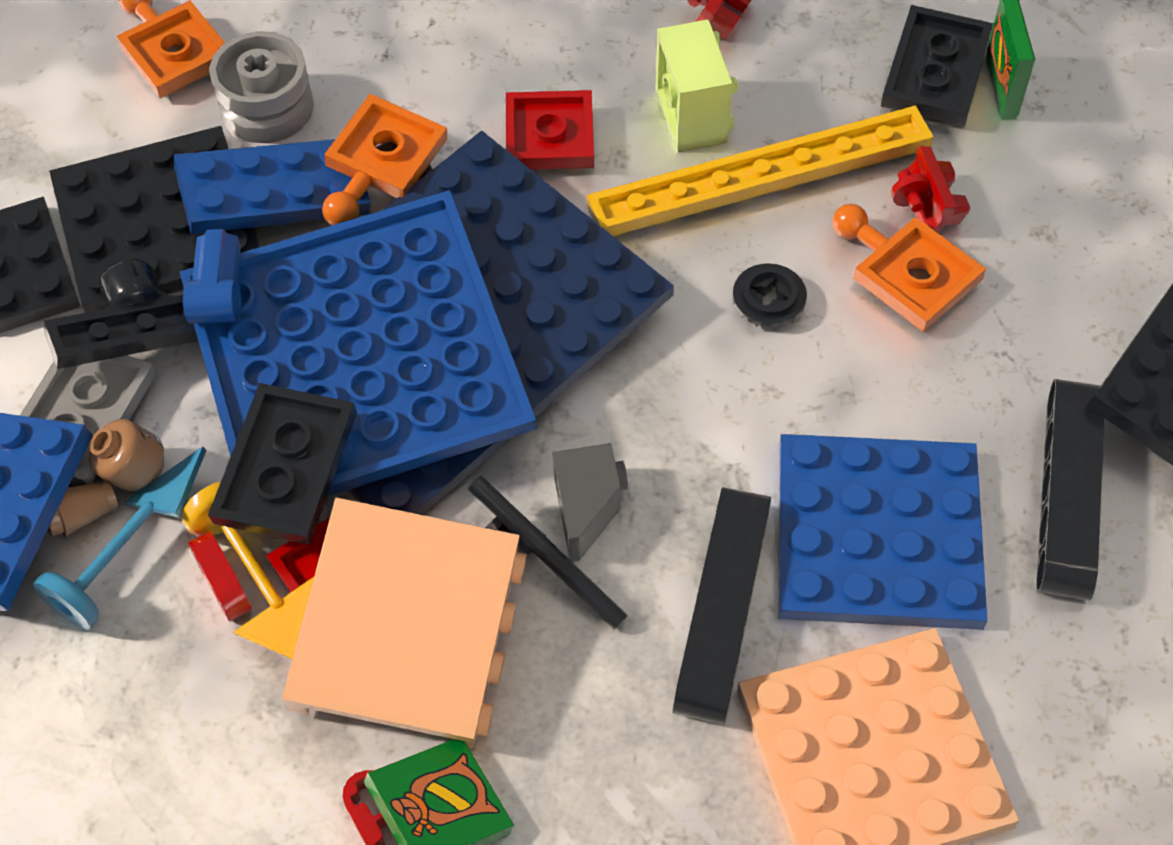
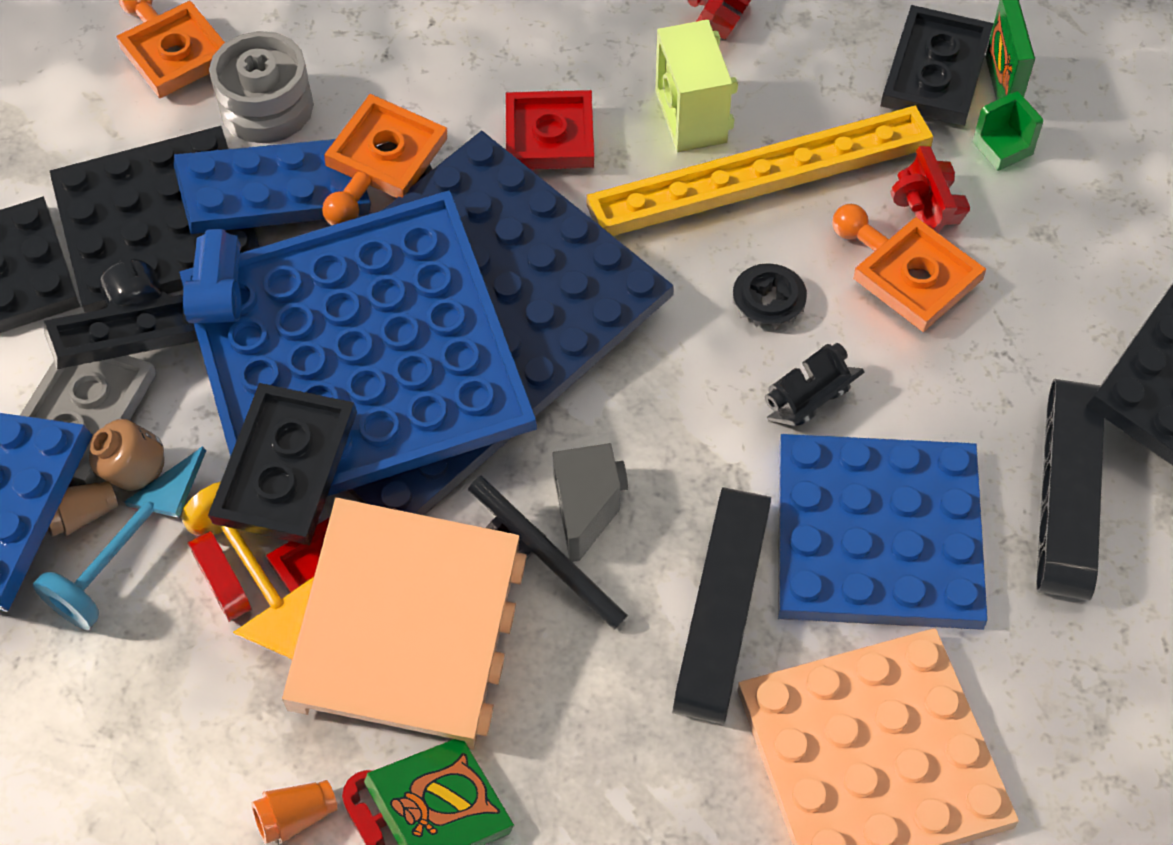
(292, 809): none -> orange cone
(797, 399): none -> black hinge
(1007, 130): none -> green panel

